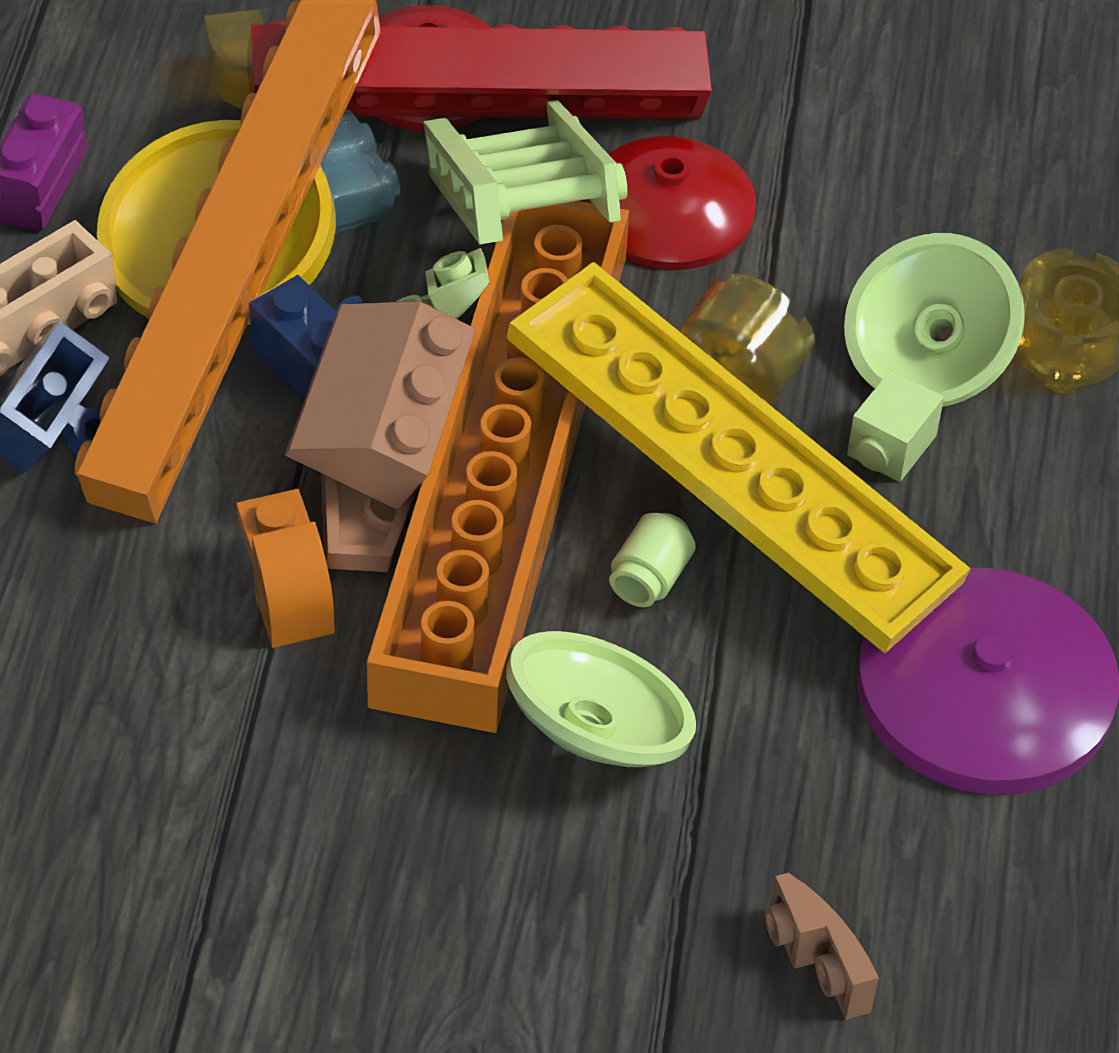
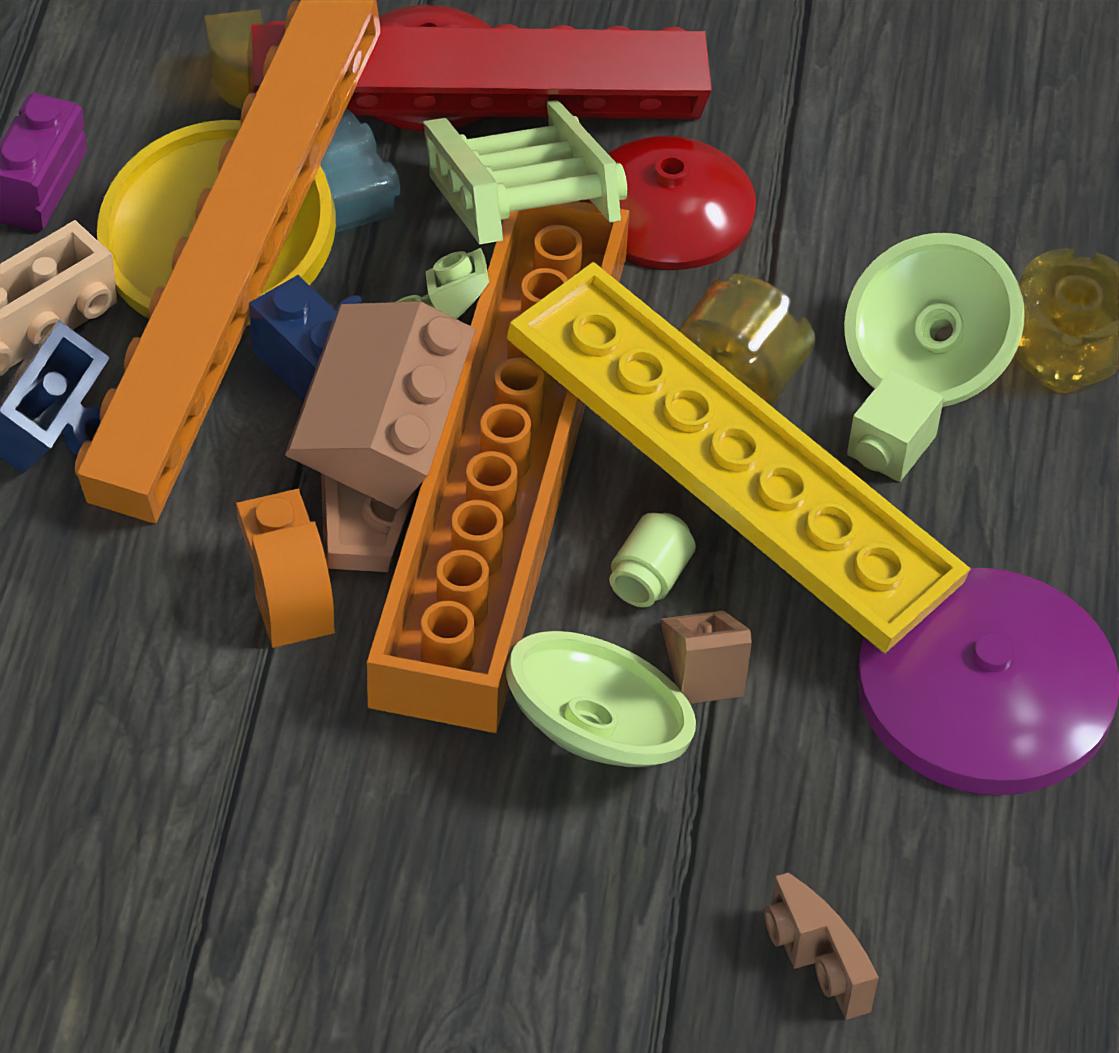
(708, 655): none -> nougat slope

